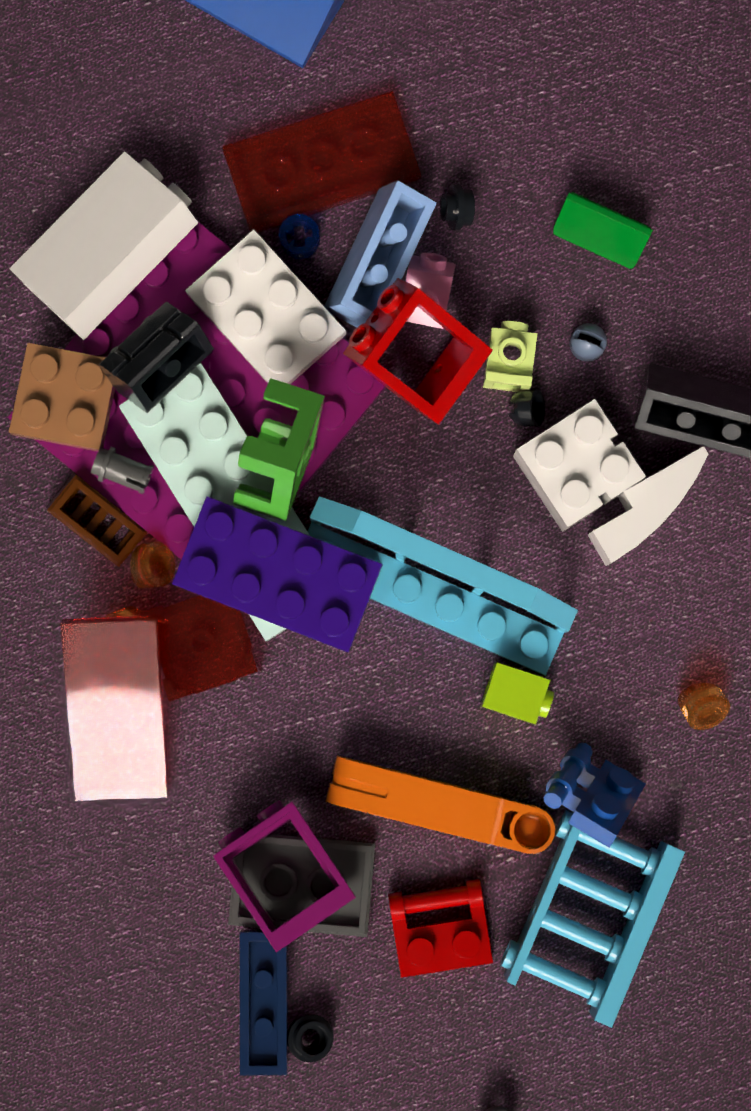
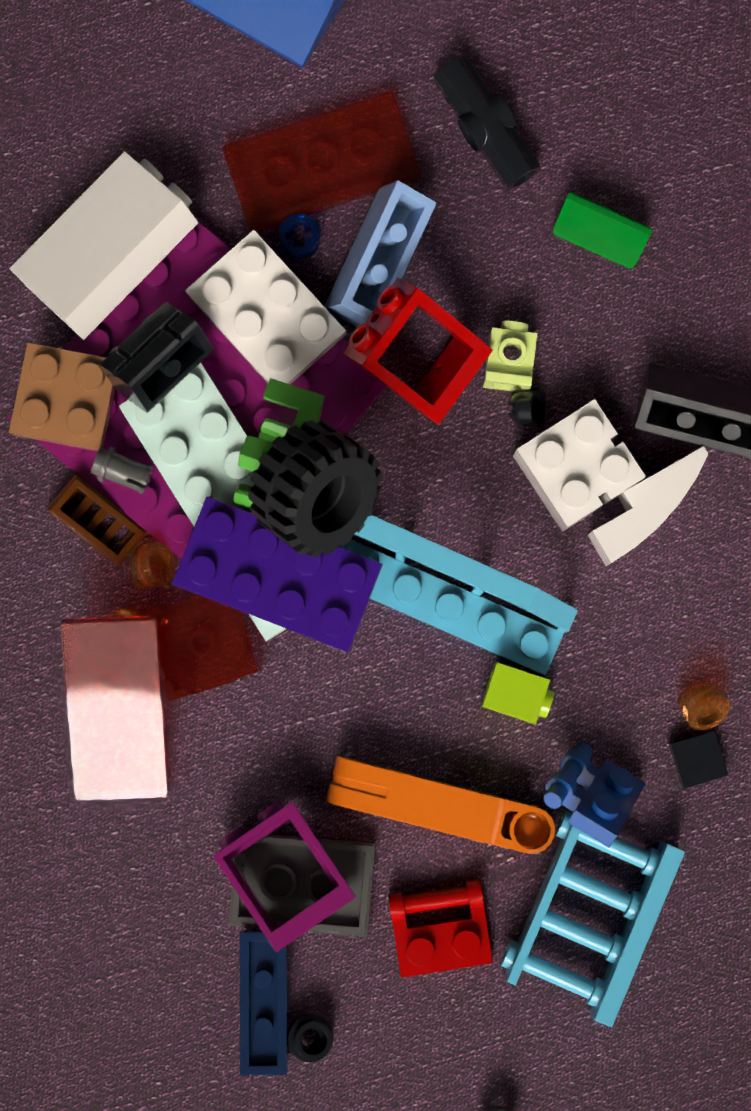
(315, 488): none -> black tyre
(434, 277): bright pink bracket -> none
(457, 207): black plate -> none
(486, 122): none -> black piece
(583, 349): sand blue hinge -> none
(698, 759): none -> black tile

